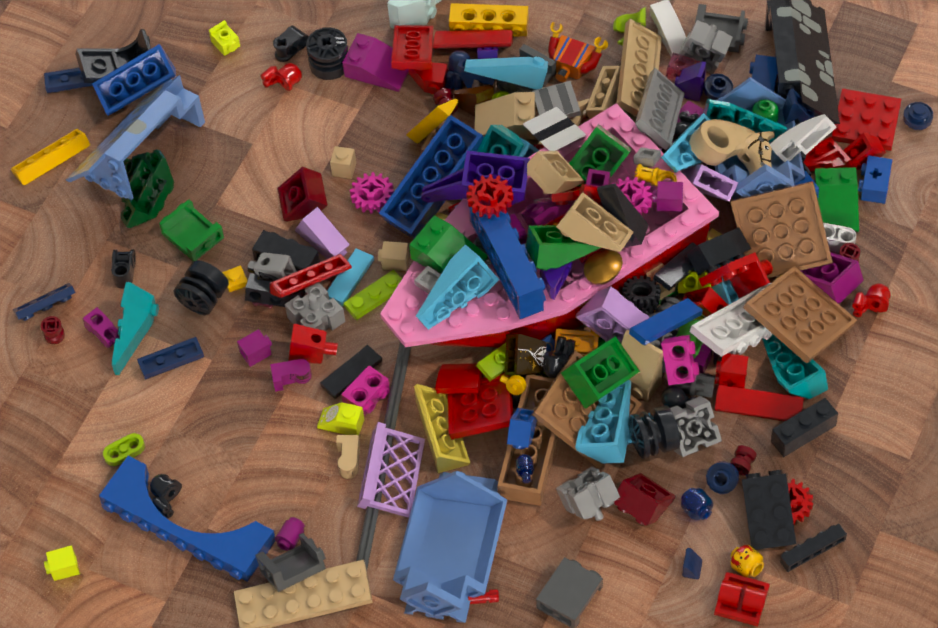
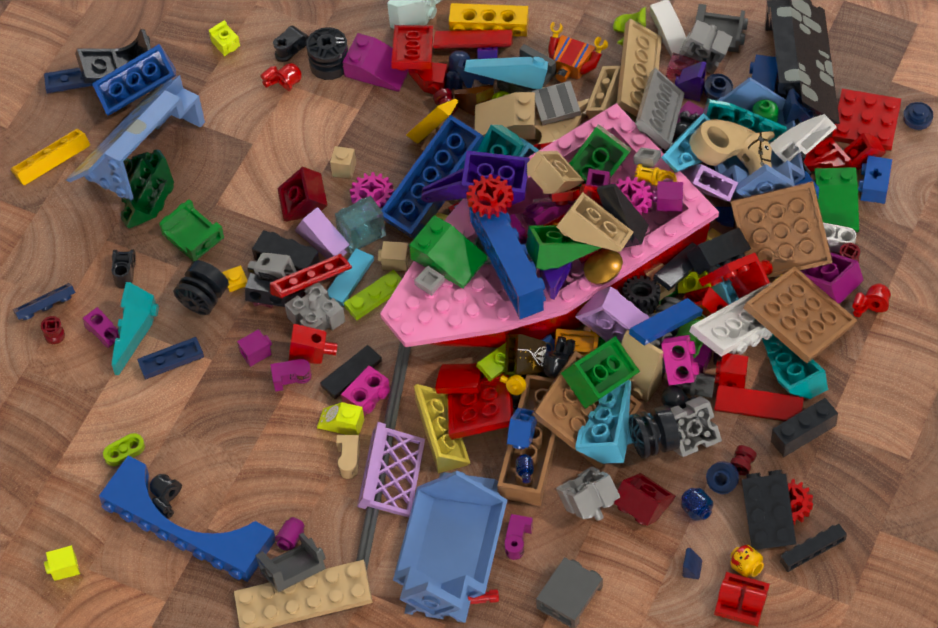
(361, 223): none -> clear light blue brick
(461, 281): medium azure wedge -> none
(515, 535): none -> magenta leg
(554, 129): white sticker -> none
(725, 216): none -> blue tile

